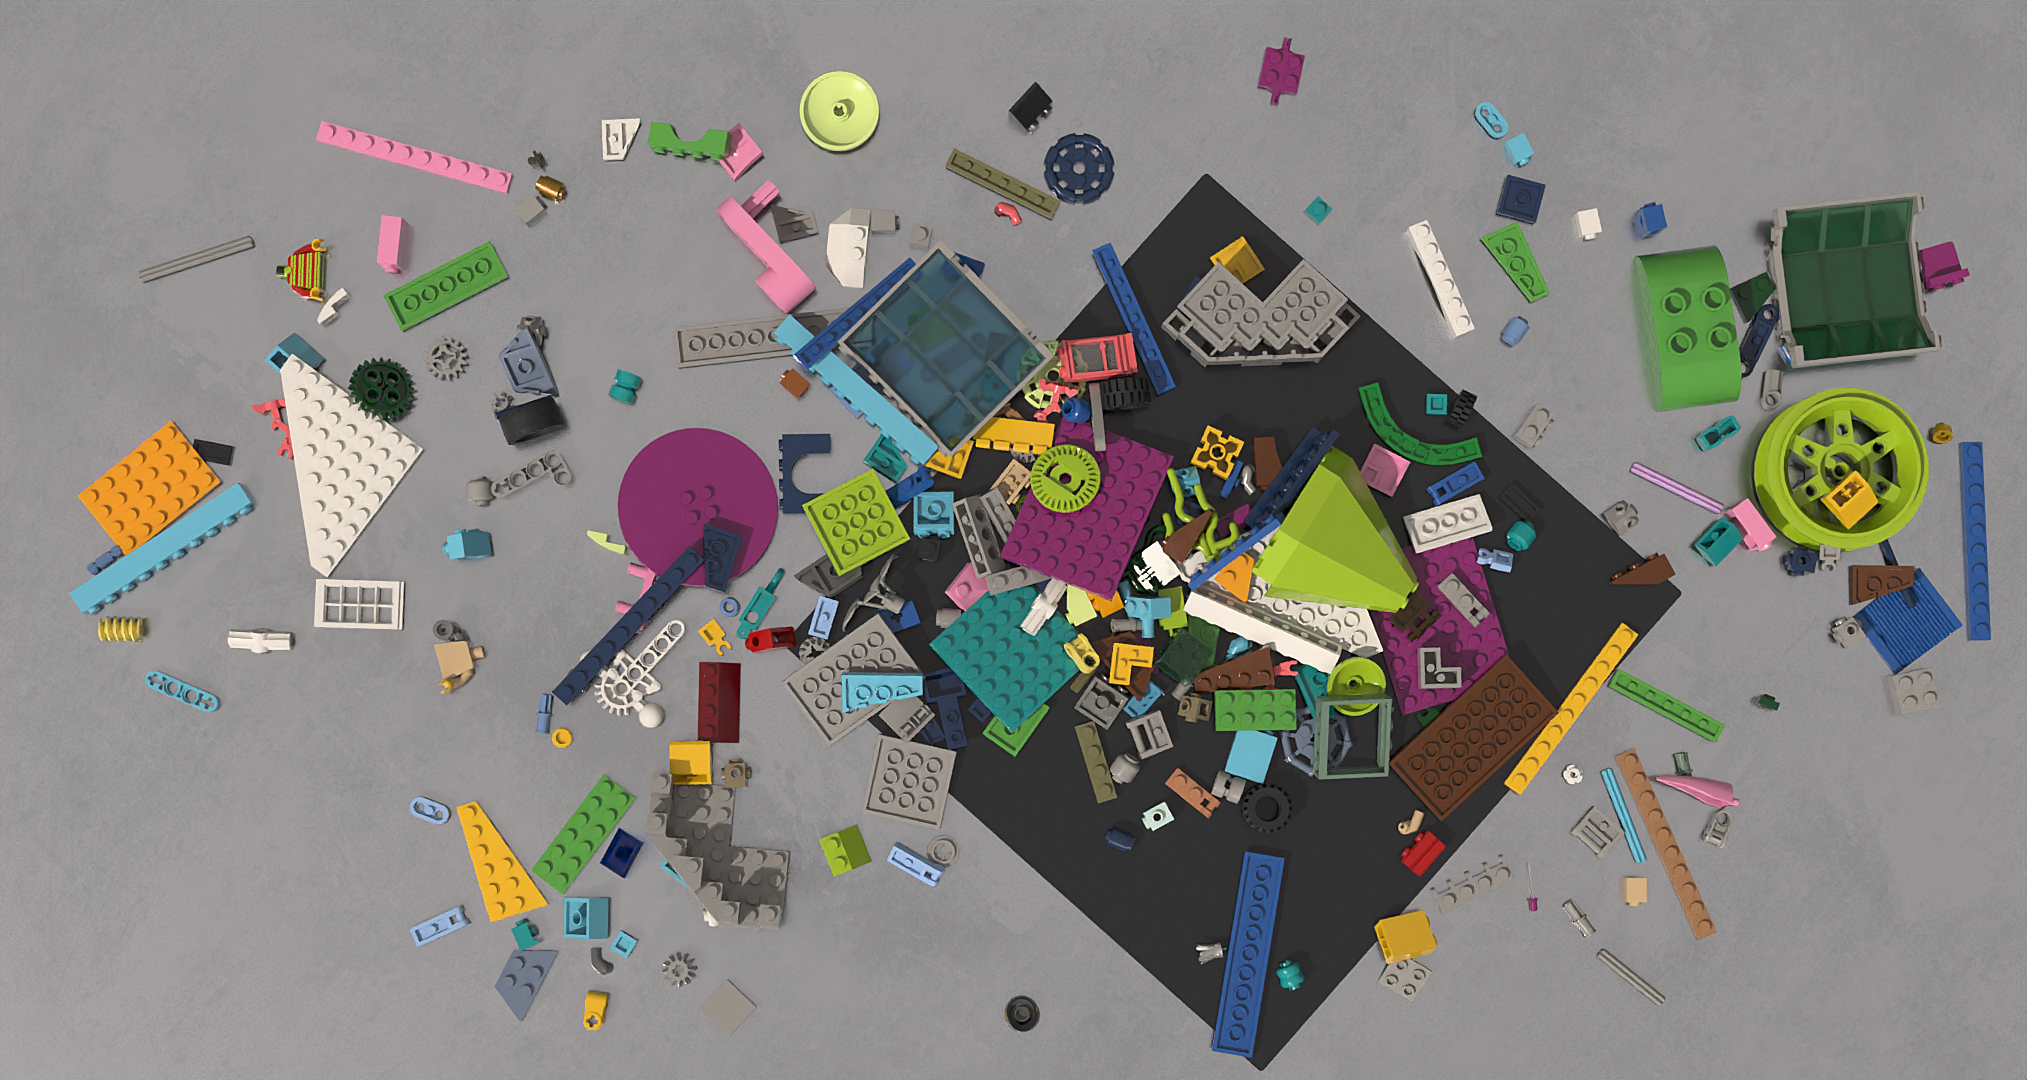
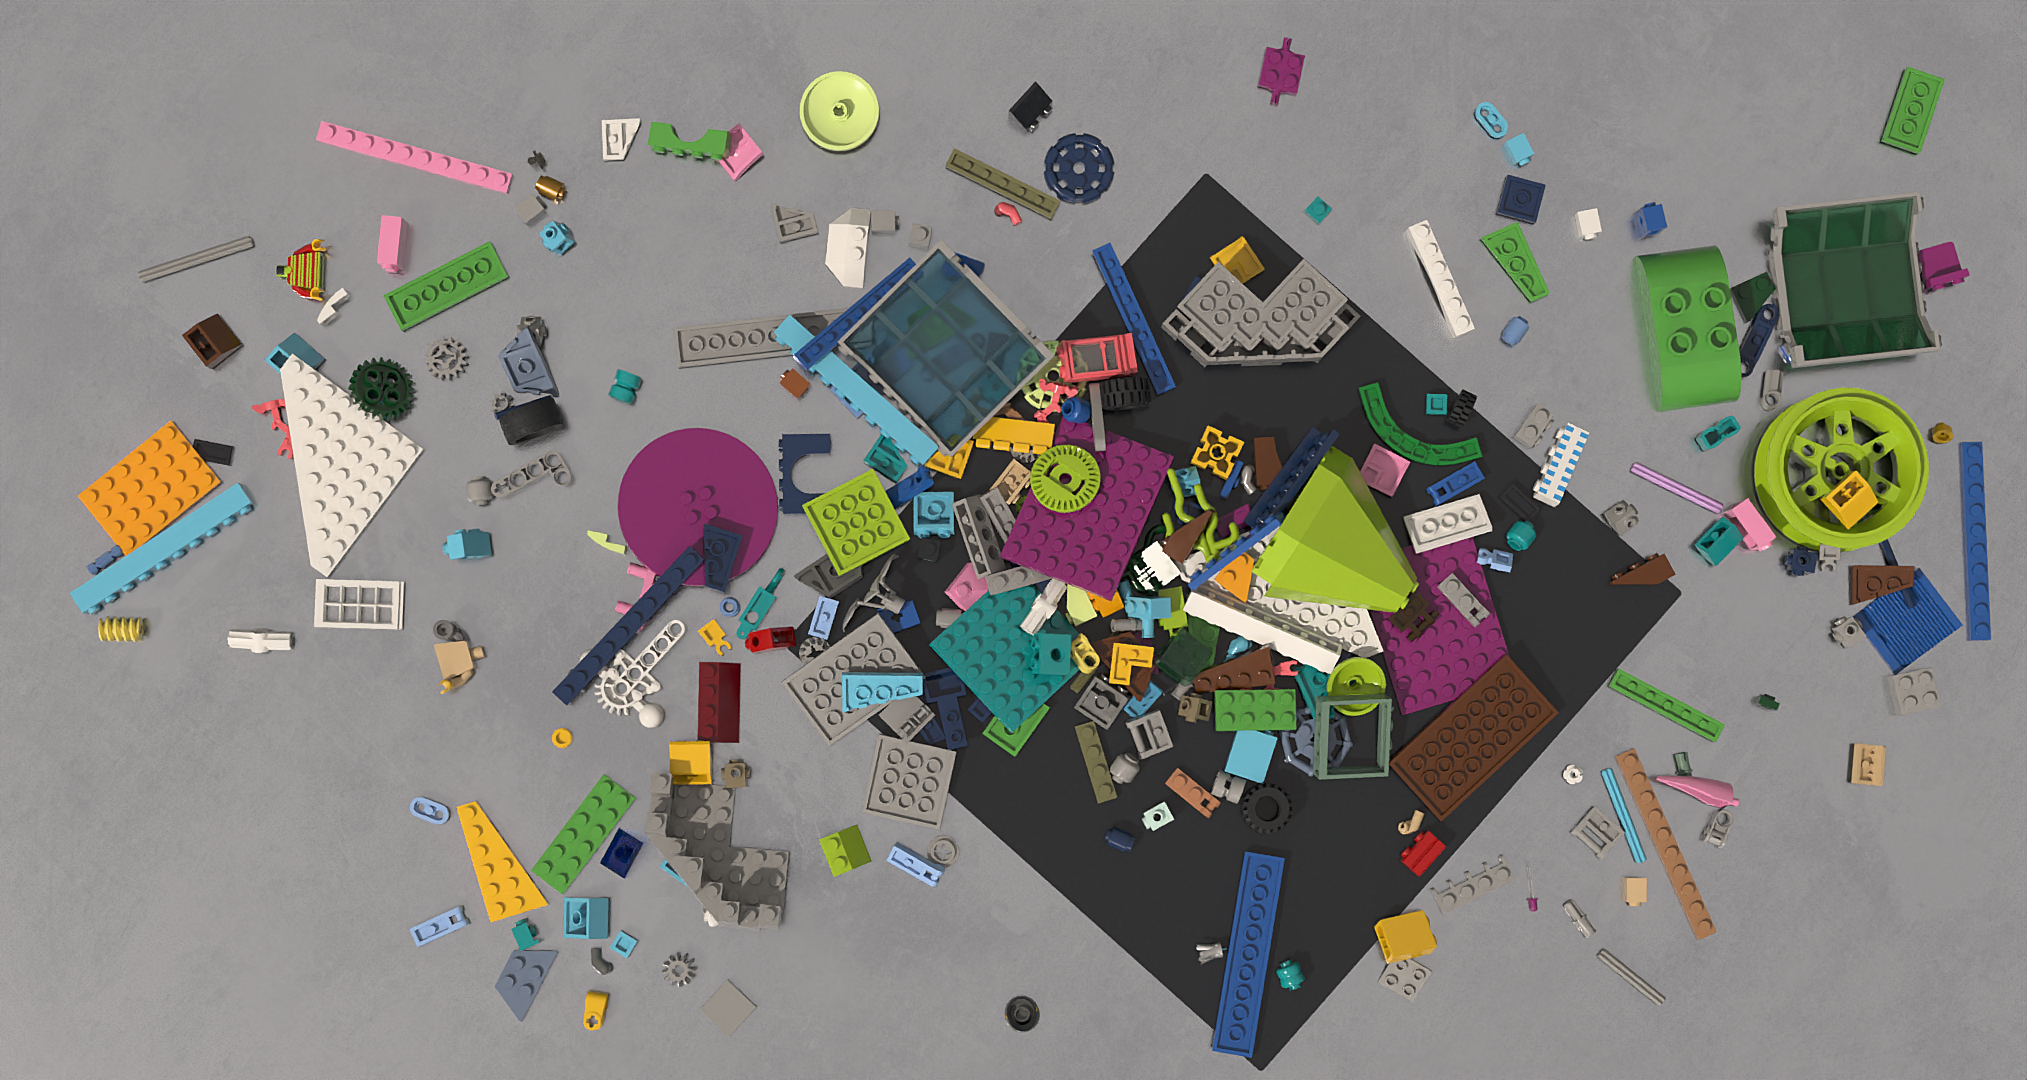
(183, 688): medium azure beam -> none
(212, 340): none -> reddish brown slope
(544, 714): medium blue axle -> none
(556, 237): none -> medium azure brick
(783, 278): bright pink beam -> none
(1042, 647): none -> teal brick
(1425, 720): dark green tile -> none
(1430, 671): light grey brick -> none
(1560, 464): none -> white brick
(1570, 708): yellow plate -> none
(1868, 764): none -> tan bracket
(1913, 110): none -> bright green plate

